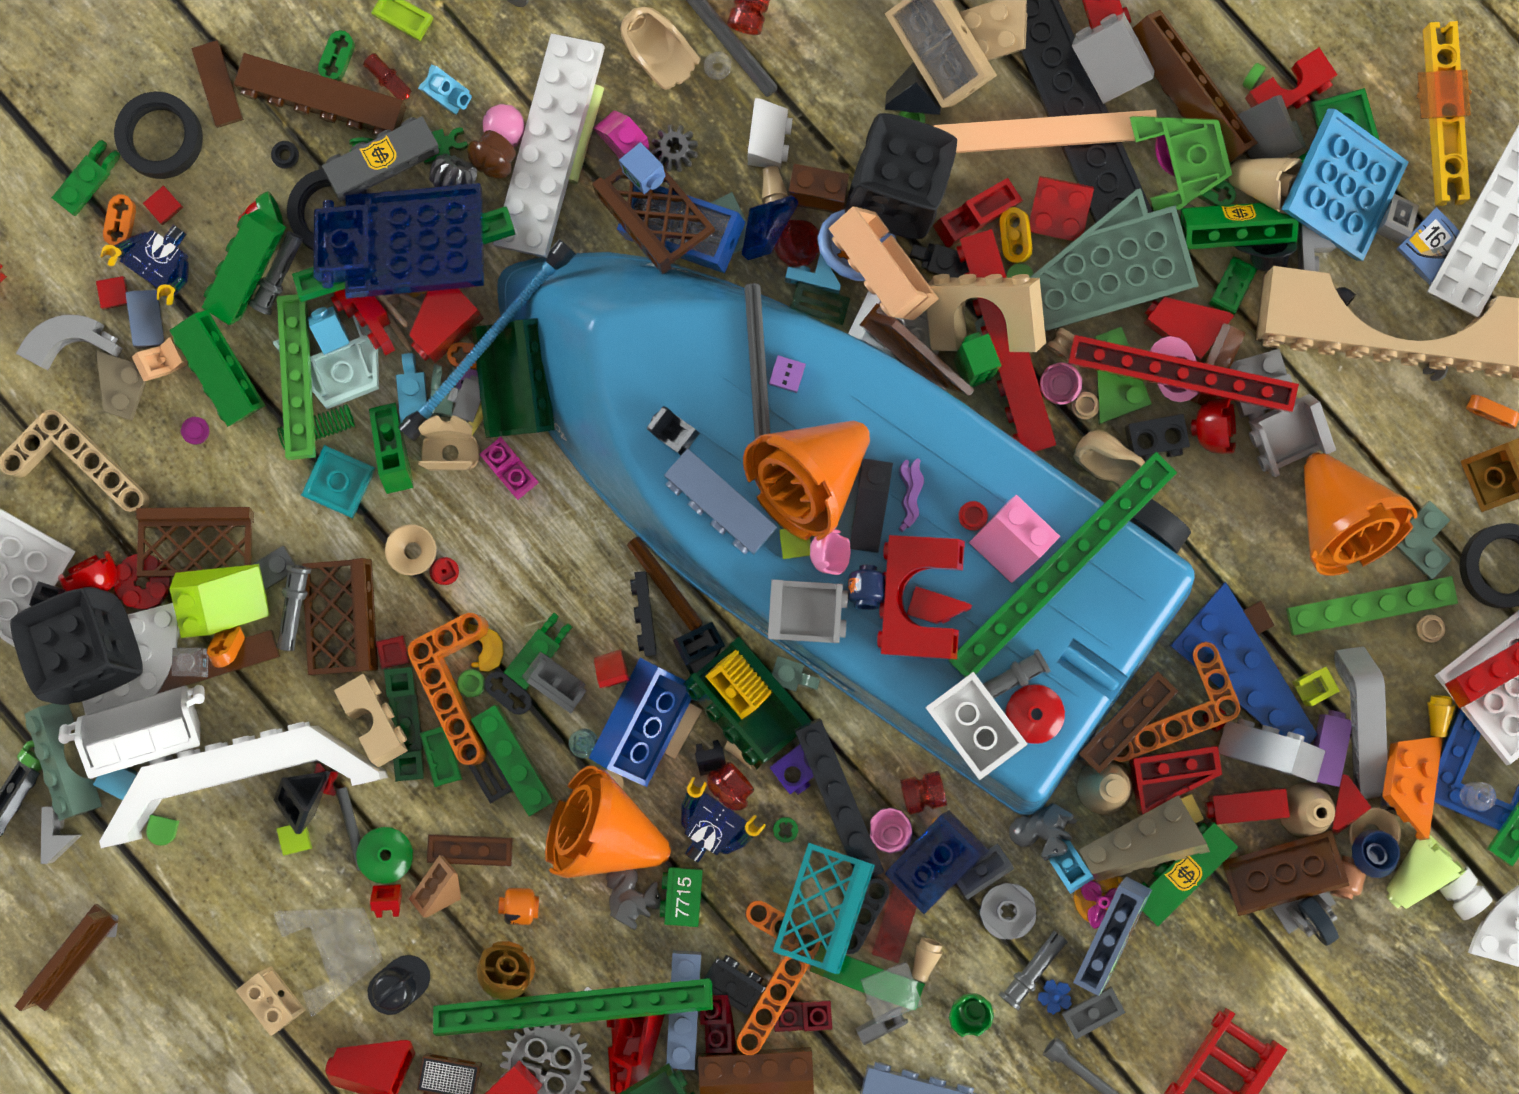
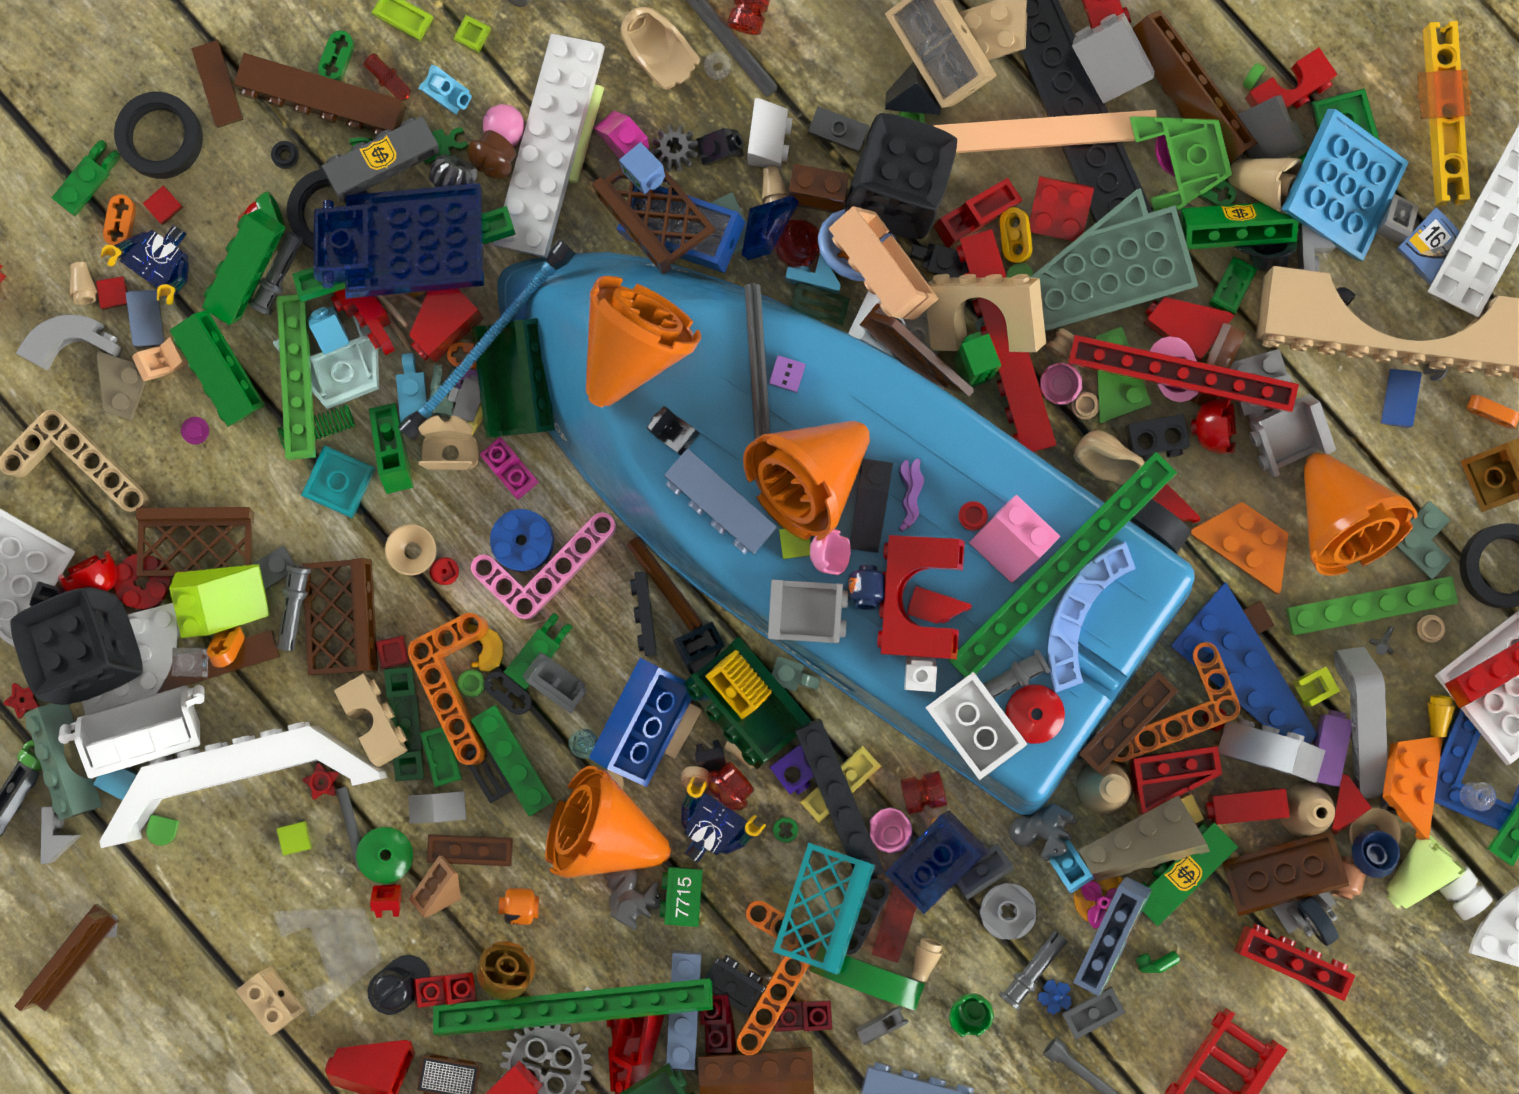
(14, 700): none -> red plate
(81, 284): none -> tan cone
(300, 797): black slope -> none
(437, 807): none -> light grey slope
(444, 989): none -> red slope
(472, 33): none -> lime tile
(510, 528): none -> blue wheel
(549, 572): none -> bright pink beam
(611, 669): red slope -> none
(631, 339): none -> orange cone
(698, 772): none -> tan tile
(720, 146): none -> black bracket
(838, 129): none -> dark grey plate
(856, 770): none -> light yellow tile
(891, 992): clear piece -> none
(920, 674): none -> white window
(1072, 610): none -> light blue tile
(1159, 965): none -> green arm
(1174, 503): none -> red slope
(1248, 543): none -> orange wing
(1300, 965): none -> red brick
(1383, 643): none -> dark grey bar
(1401, 398): none -> blue slope

